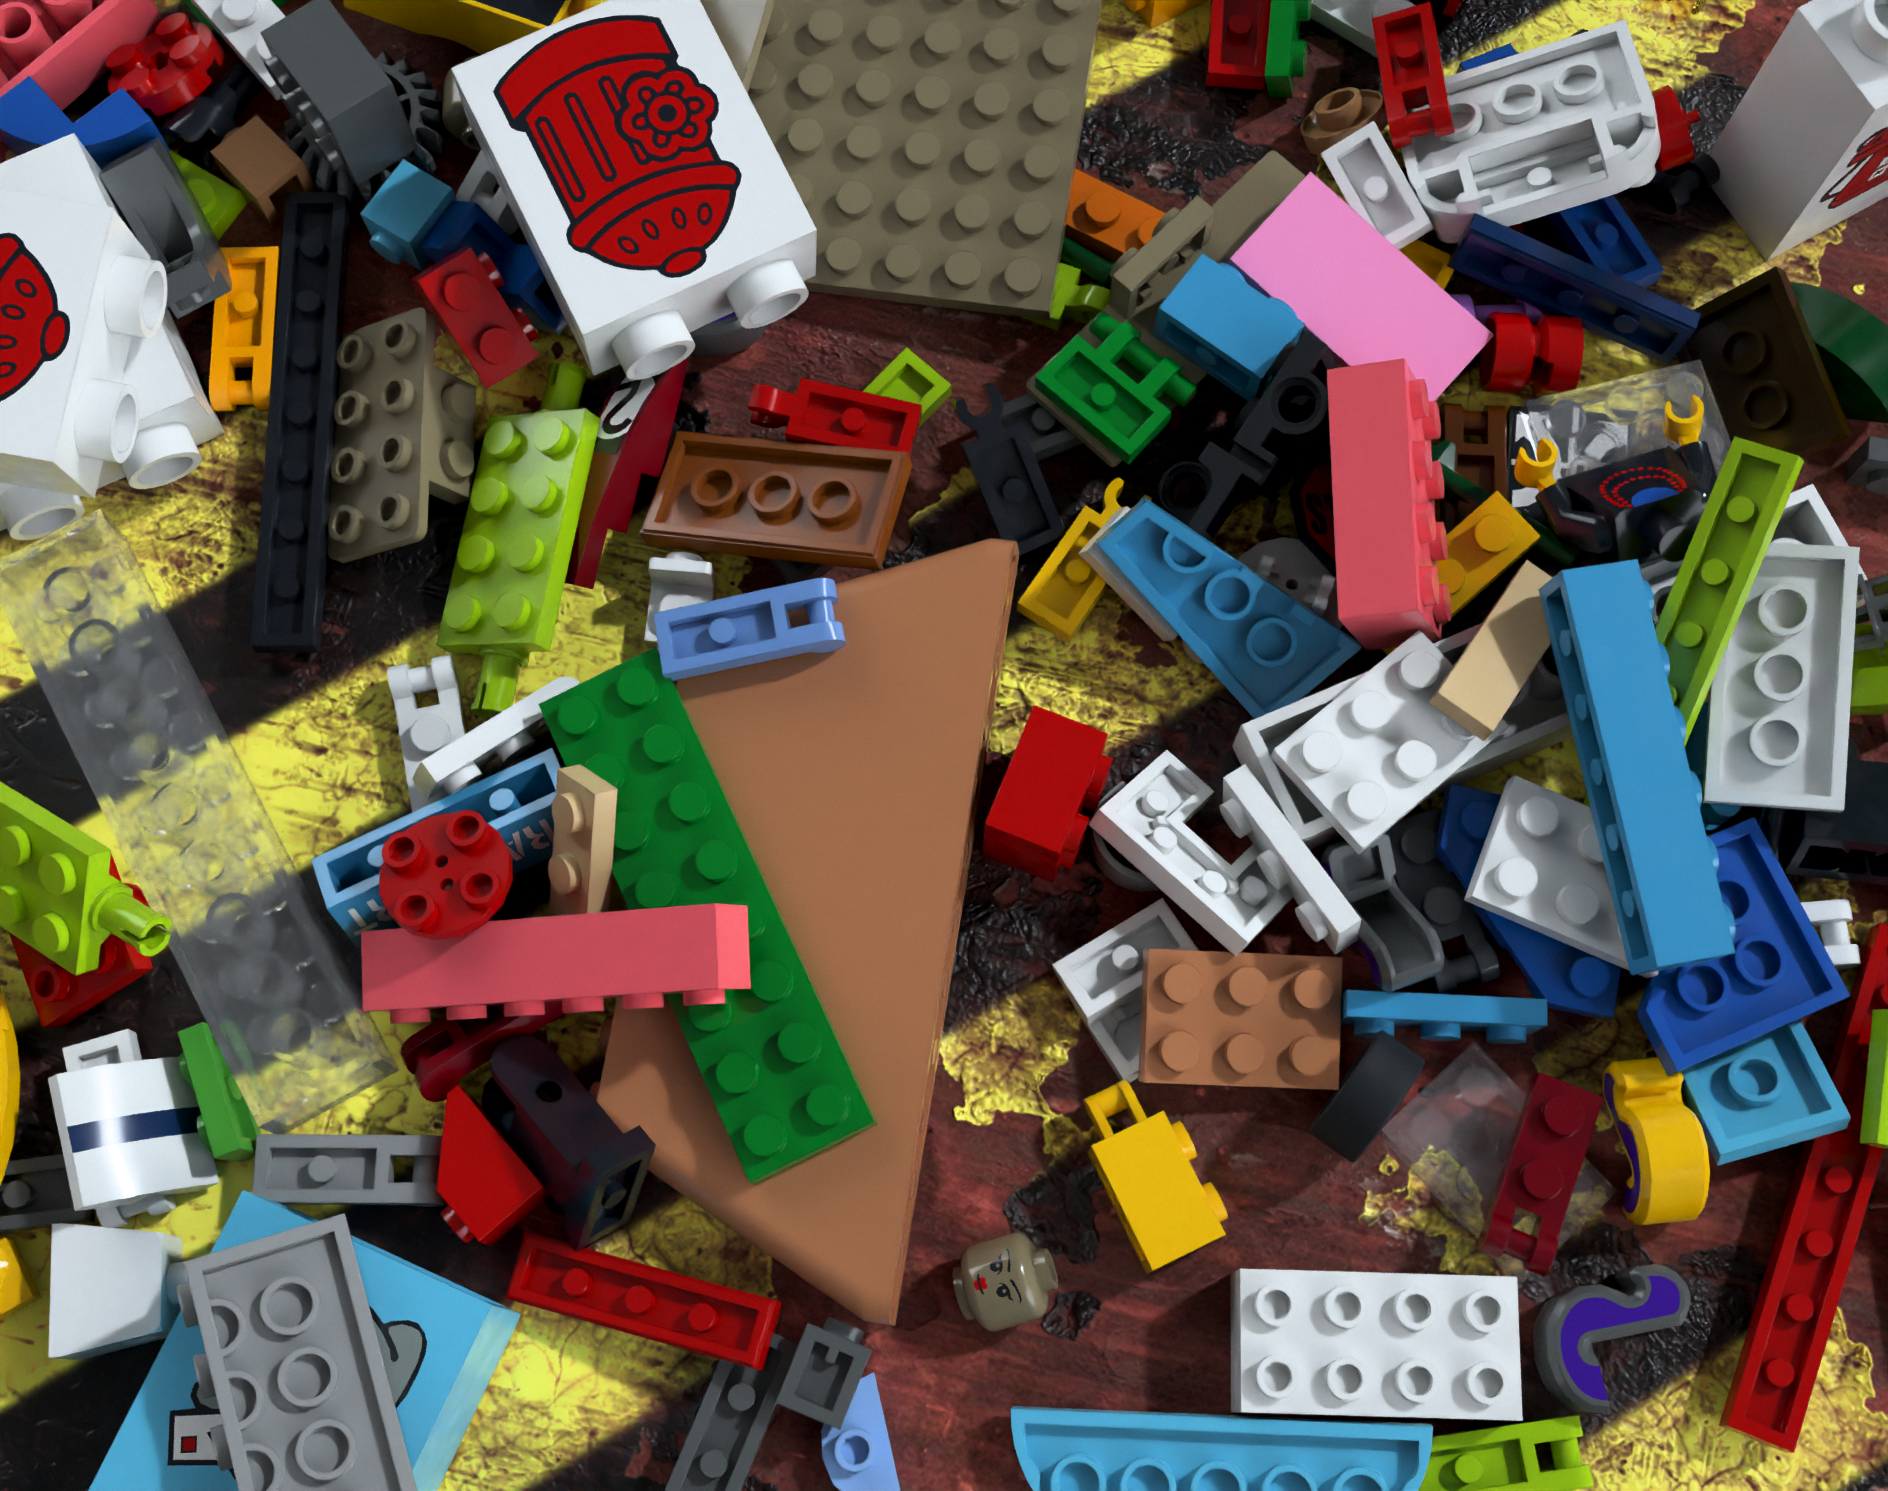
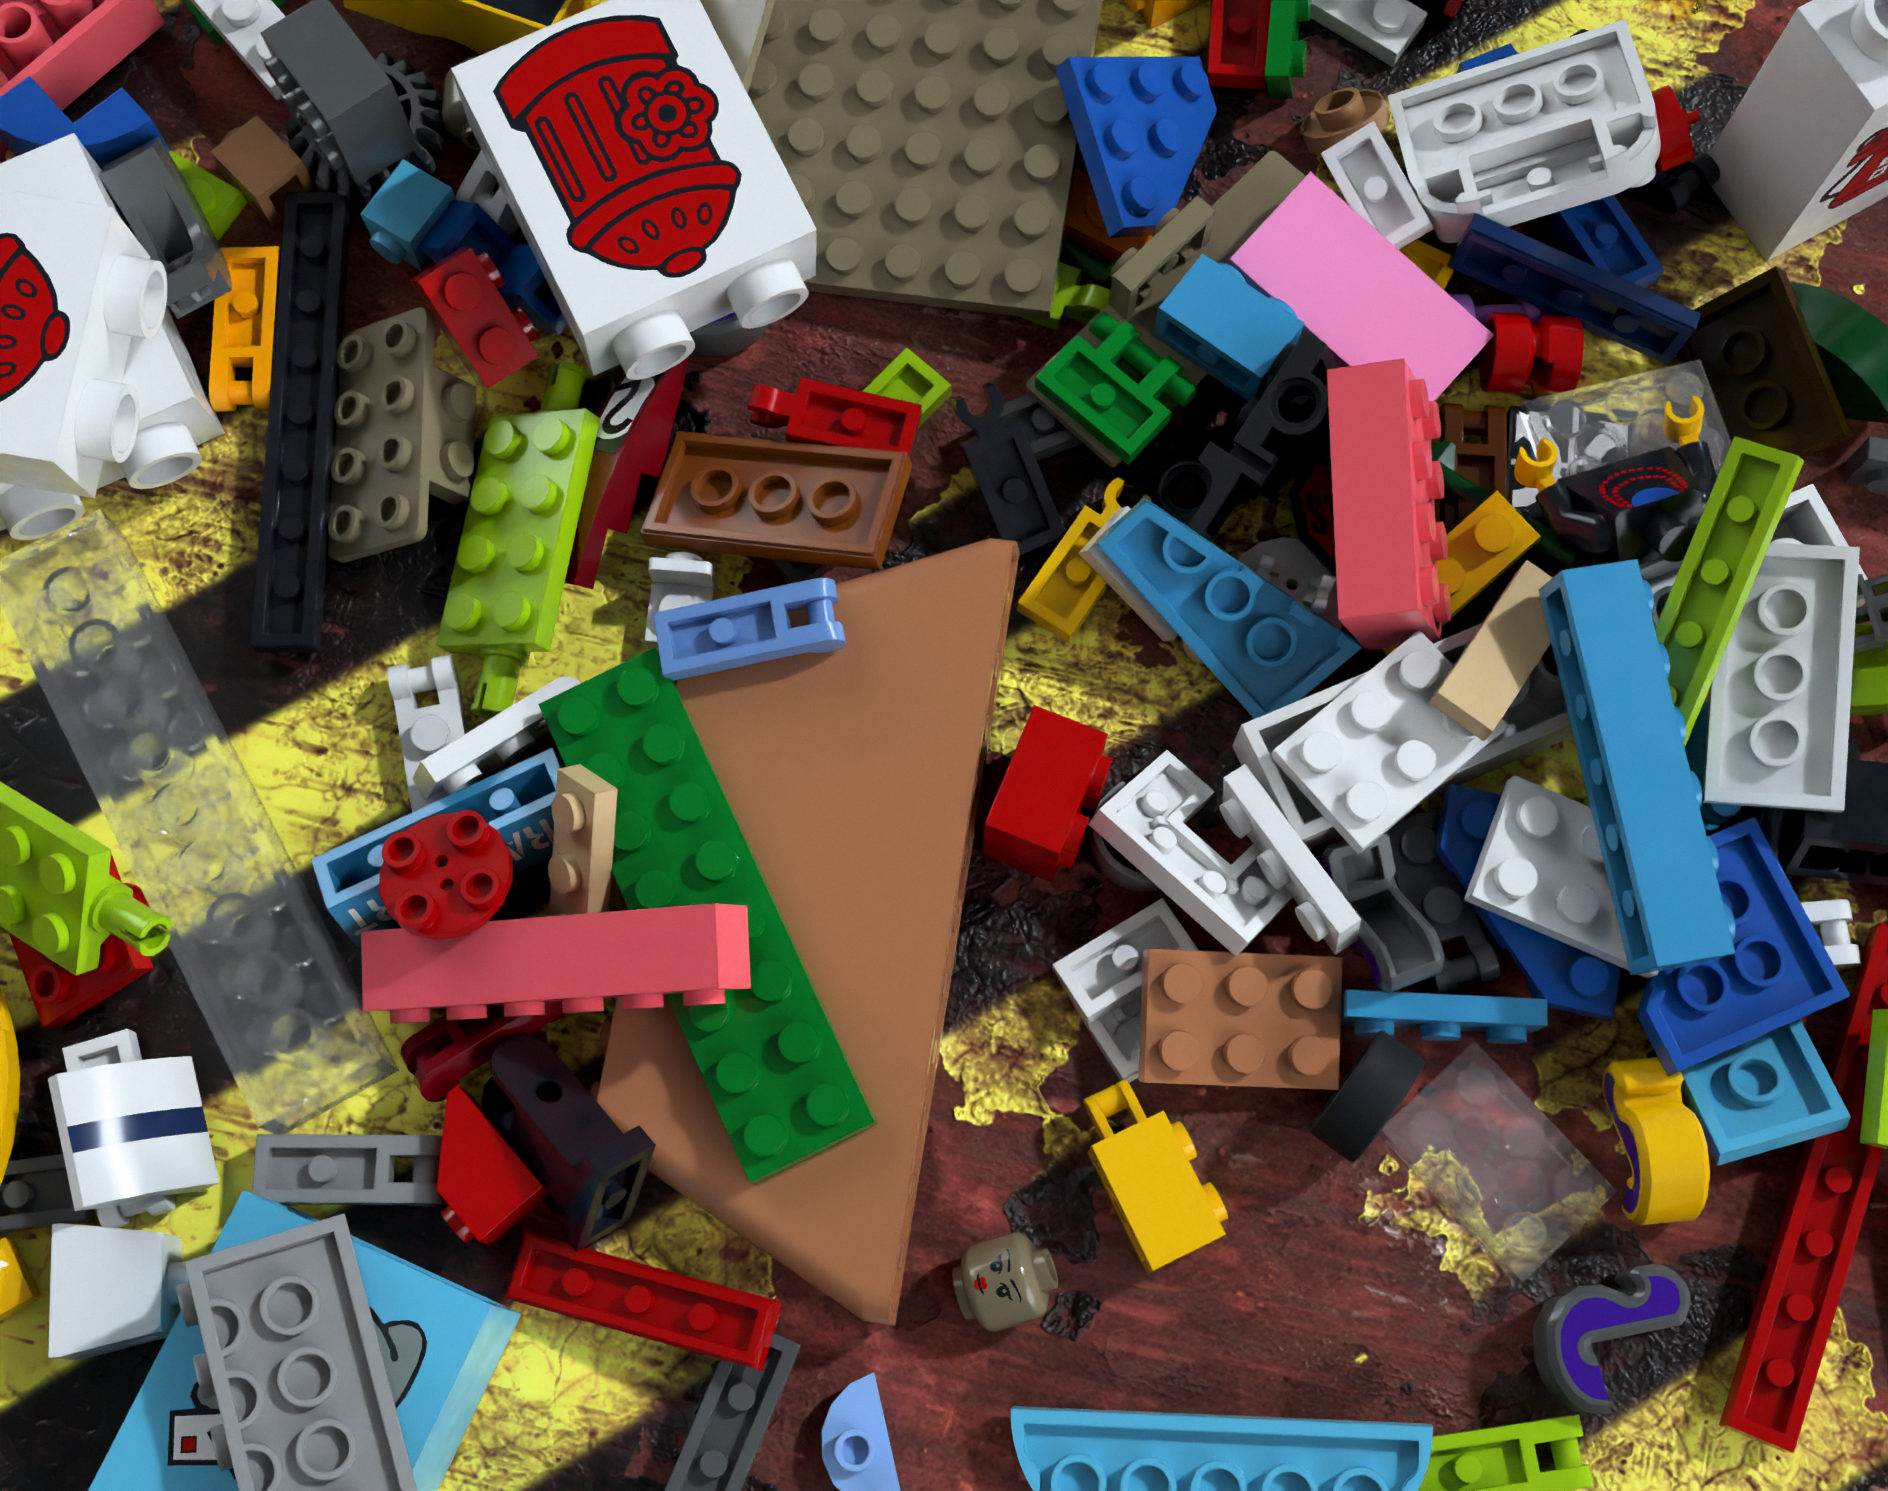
(167, 65): red plate -> none
(210, 117): black piece -> none
(225, 1118): bright green plate -> none
(825, 1372): dark grey bracket -> none
(1137, 132): none -> blue plate
(1375, 1344): white brick -> none
(1412, 74): red plate -> none
(1540, 1172): dark red plate -> none

